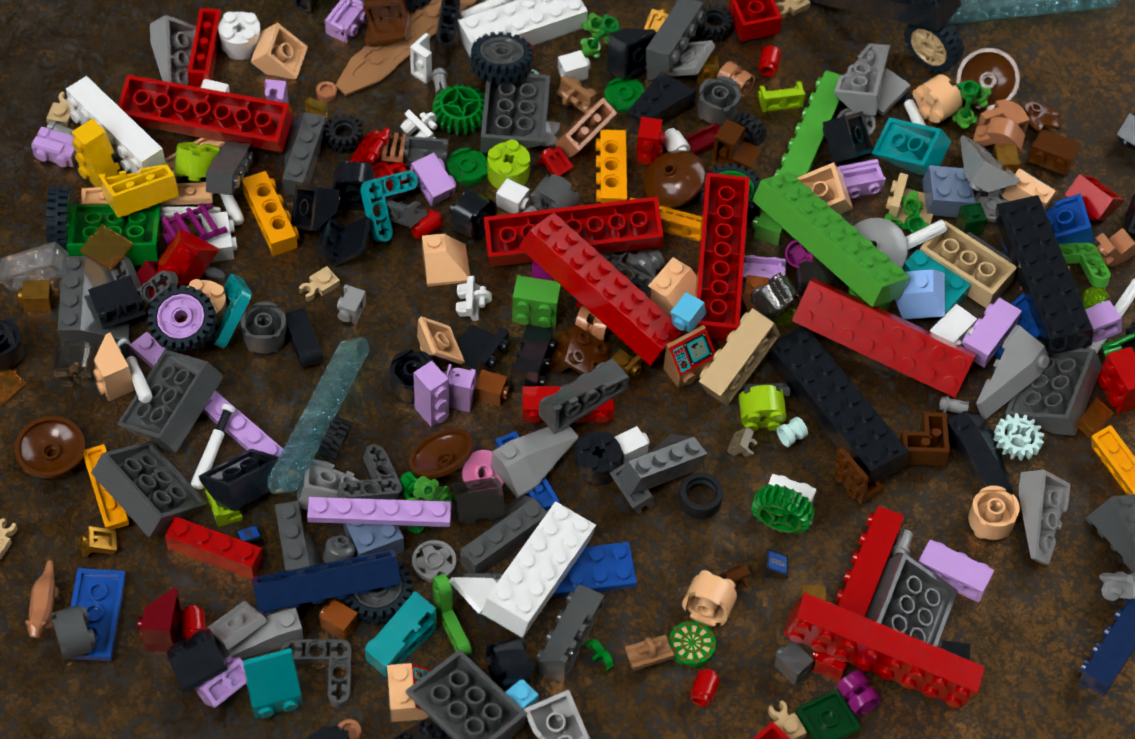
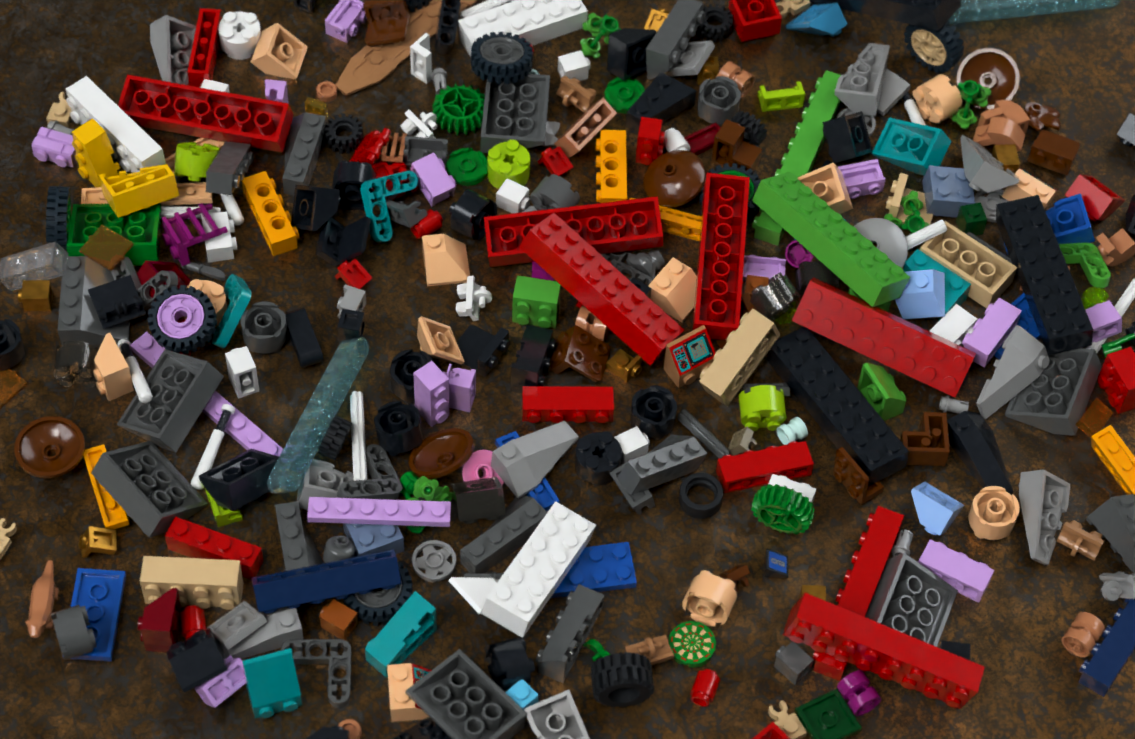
(187, 257): red slope -> none
(198, 581): none -> tan brick
(242, 372): none -> white brick
(251, 535): slope -> none
(321, 282): tan plate -> none
(350, 324): none -> black brick
(353, 274): none -> red bracket
(358, 436): none -> white axle
(398, 427): none -> black brick
(443, 603): bright green beam -> none
(491, 388): dark orange brick -> none
(583, 395): dark grey wedge -> none
(622, 679): none -> black tyre
(654, 411): none -> black brick
(687, 312): medium azure brick -> none
(702, 433): none -> dark grey axle
(757, 467): none -> red brick
(769, 61): red brick -> none
(819, 20): none -> dark azure slope
(881, 391): none -> bright green slope
(935, 508): none -> light blue slope
(1018, 437): light aqua gear -> none
(1080, 540): none -> medium nougat hips
(1083, 634): none -> nougat wheel

